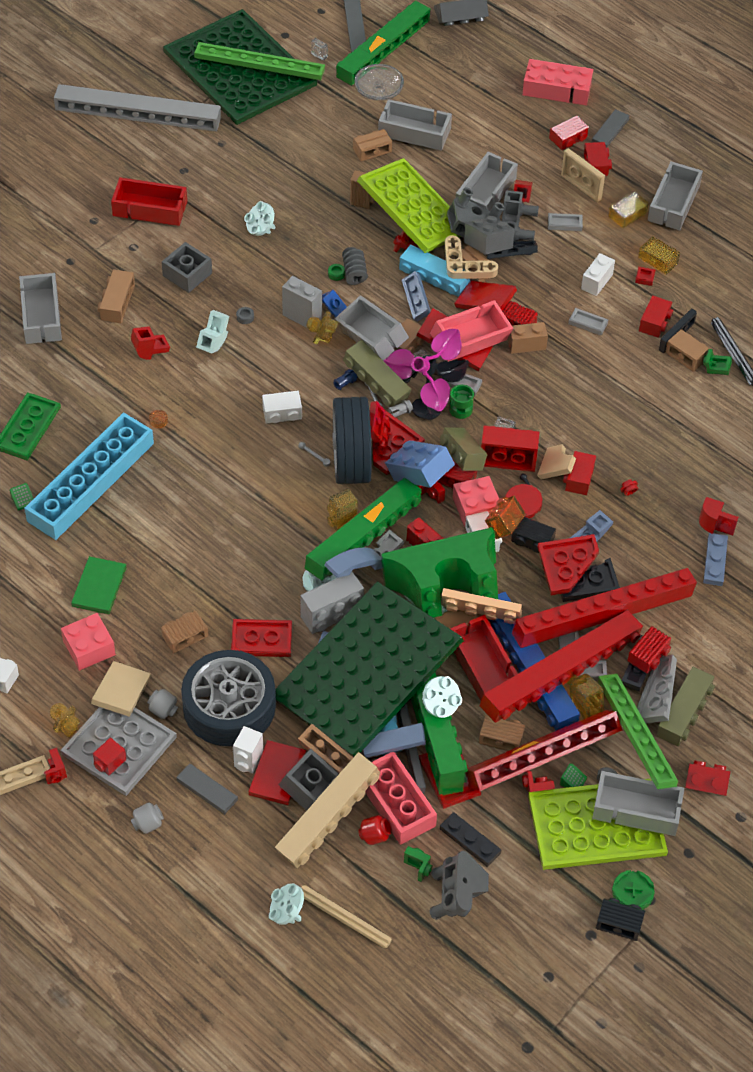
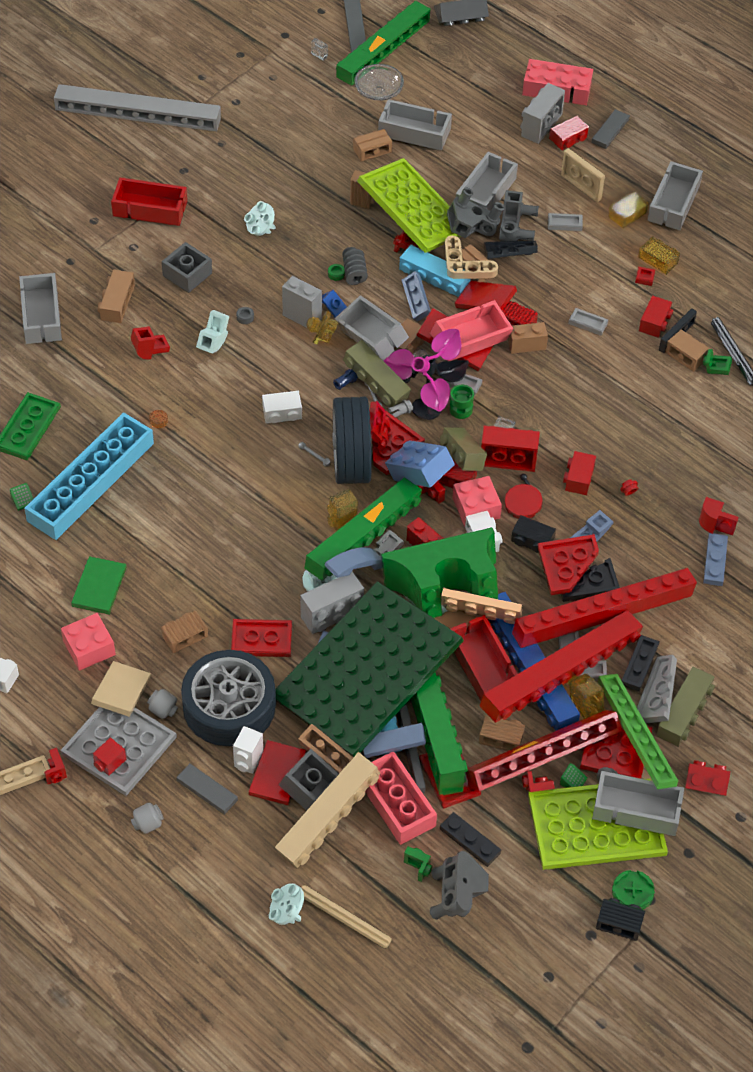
(64, 719): clear yellow hips -> none
(237, 89): dark green plate -> none
(259, 61): bright green plate -> none
(374, 830): red head -> none
(448, 691): light aqua plate -> none
(489, 235): dark grey brick -> none
(505, 516): clear orange brick -> none
(525, 187): red brick -> none
(542, 113): none -> light grey brick
(556, 462): tan tile -> none
(597, 156): red brick -> none
(598, 274): white brick -> none
(614, 753): none -> red plate
(649, 650): red brick -> none

